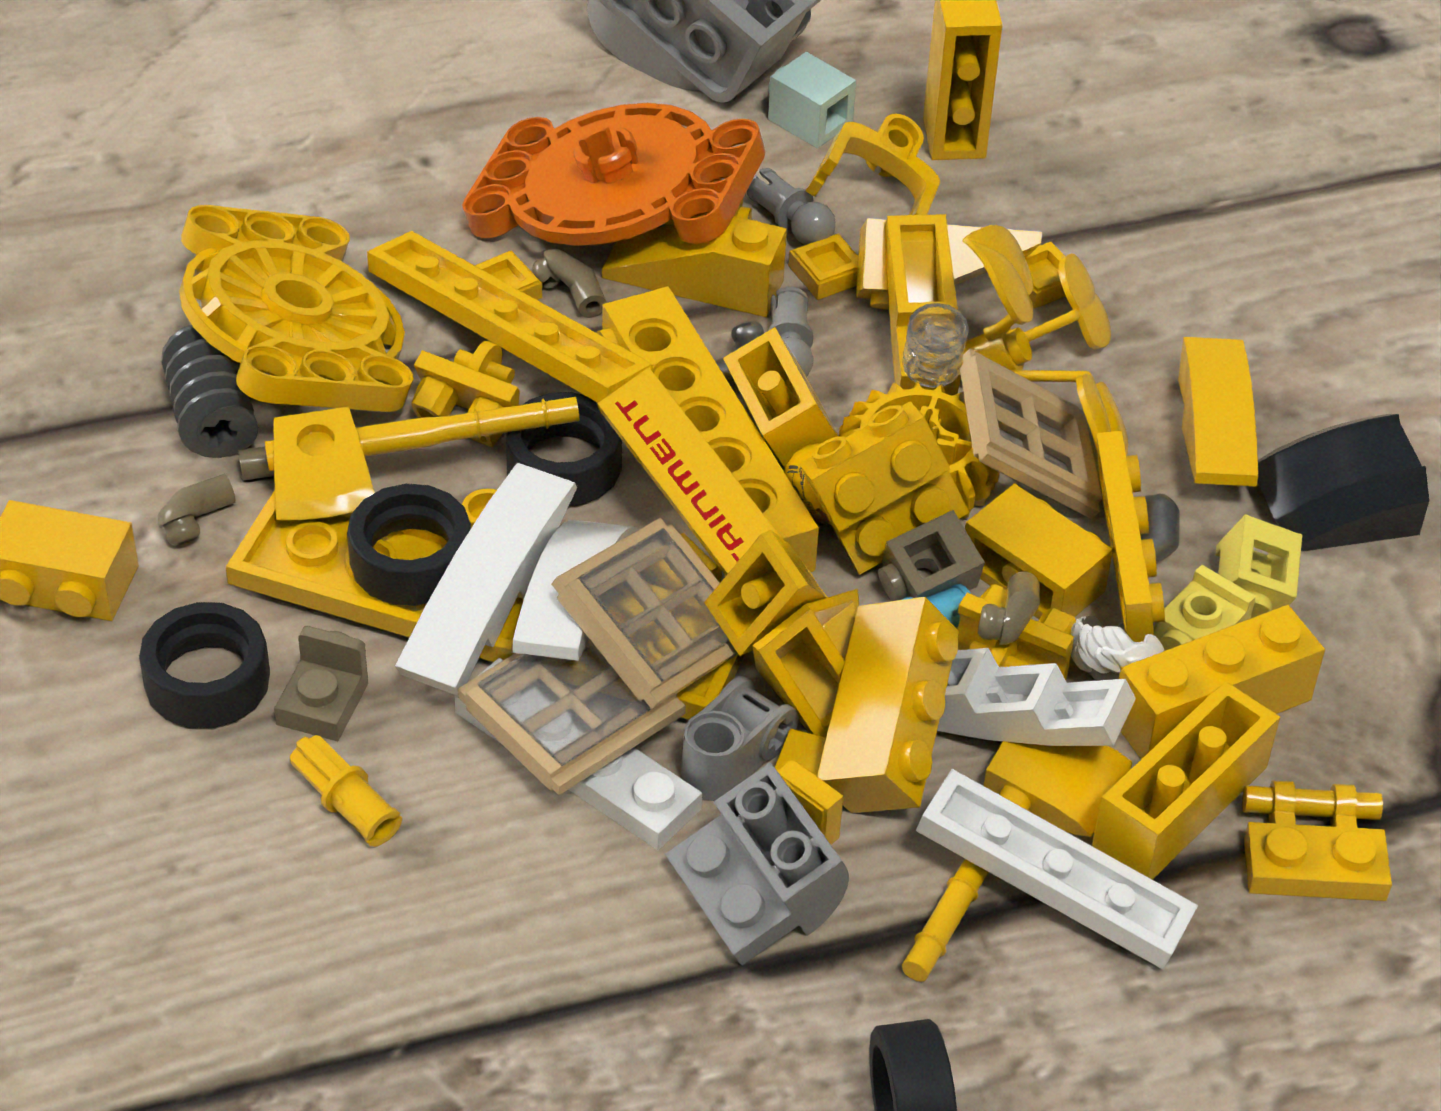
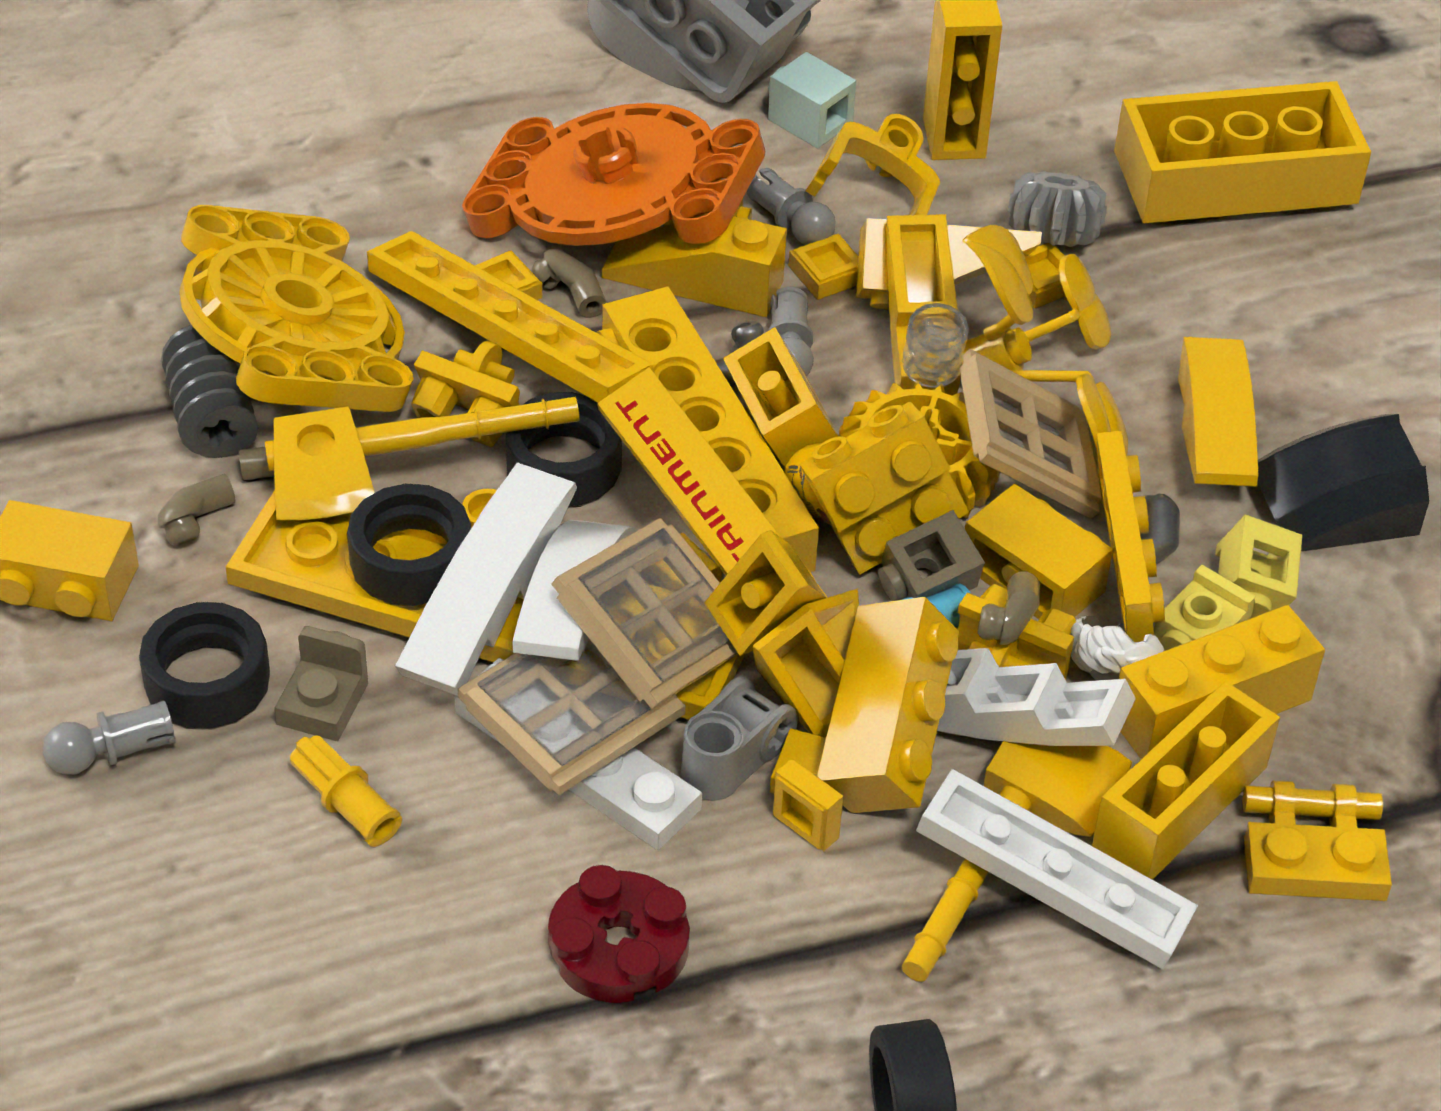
(73, 747): none -> light grey pin
(611, 900): none -> dark red plate
(761, 866): light grey brick -> none
(1059, 206): none -> light grey gear
(1241, 151): none -> yellow brick

